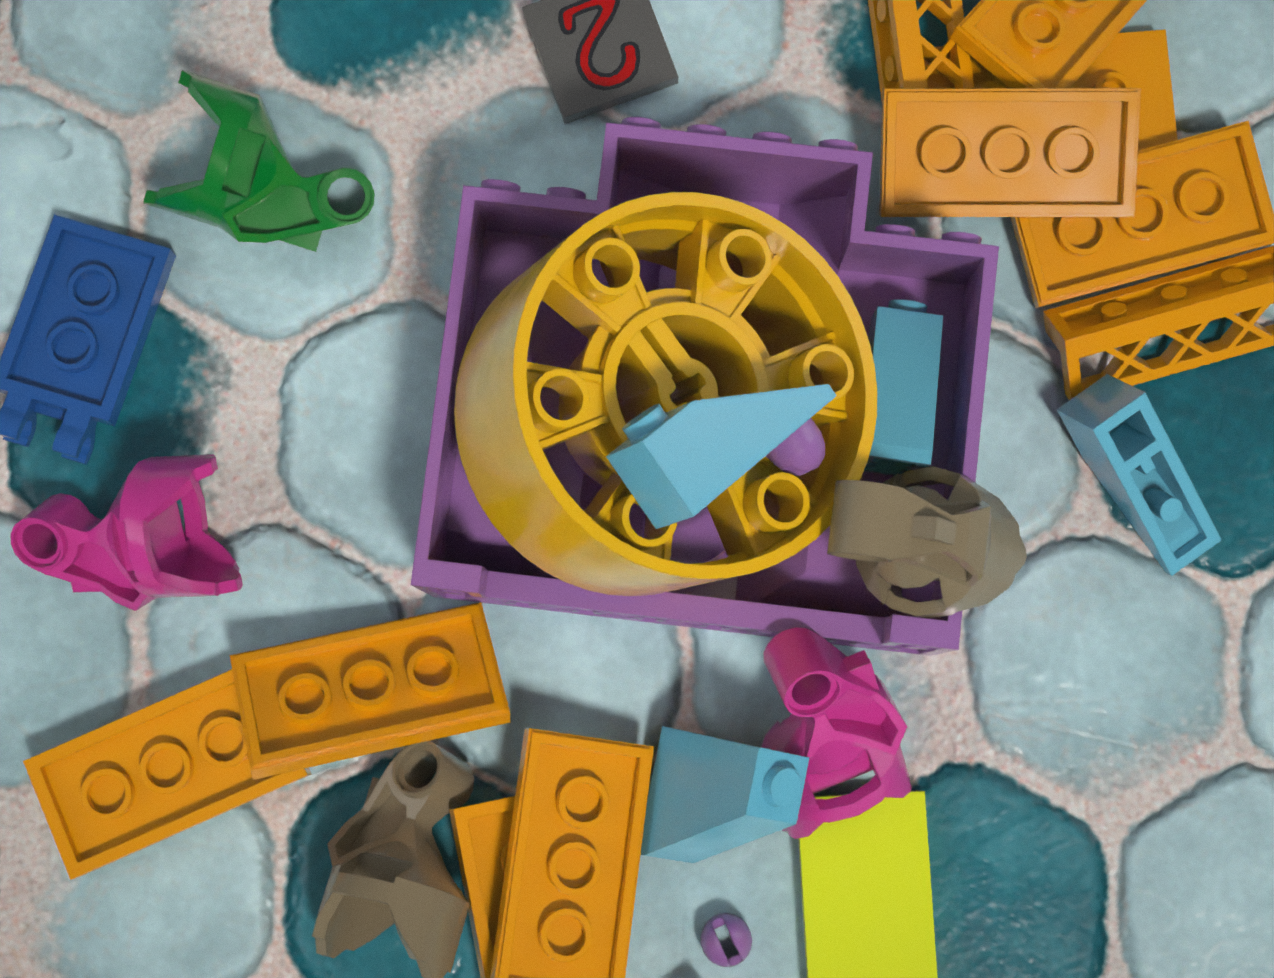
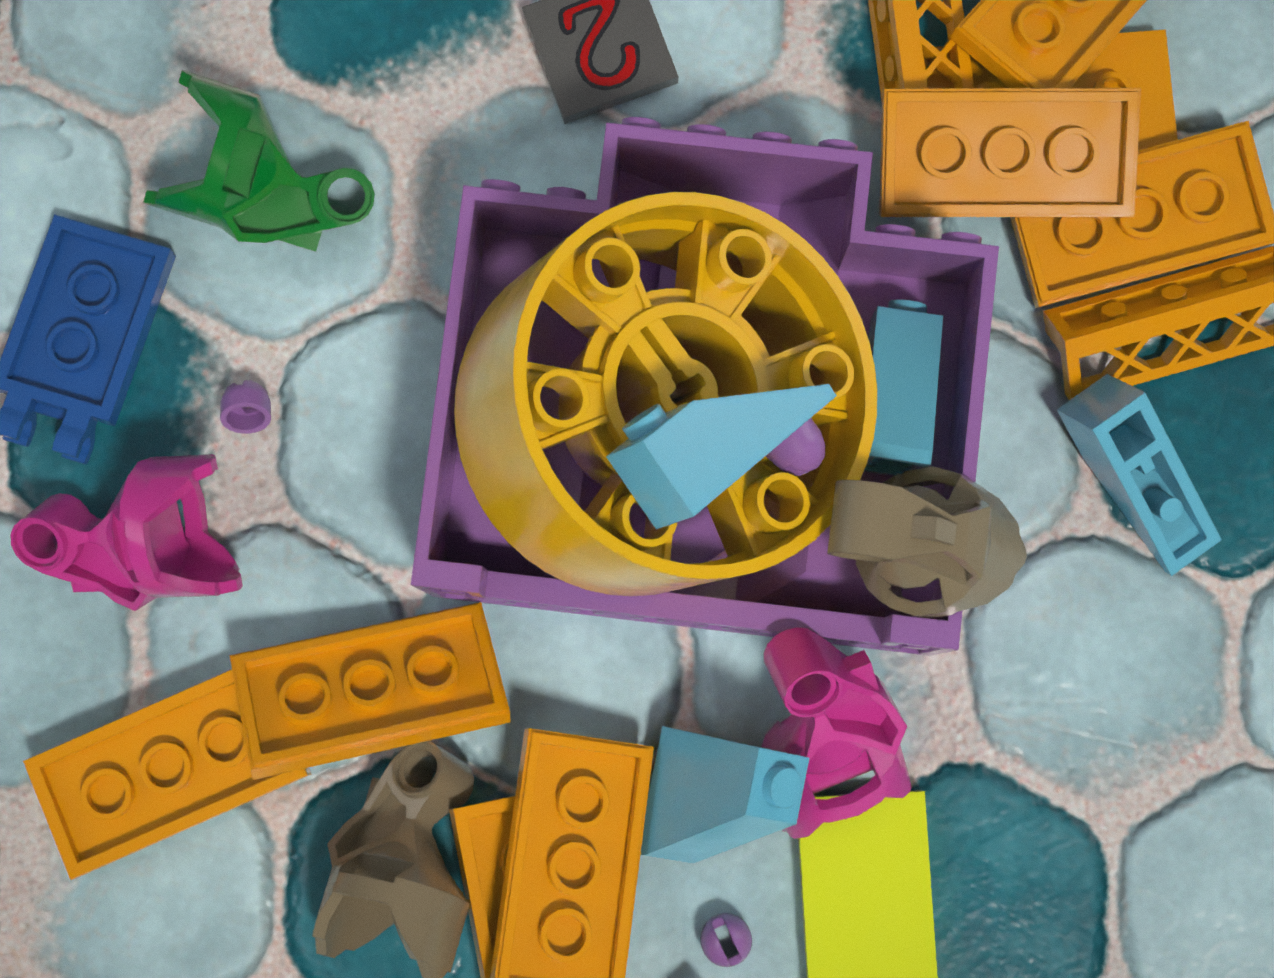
(234, 409): none -> medium lavender hinge

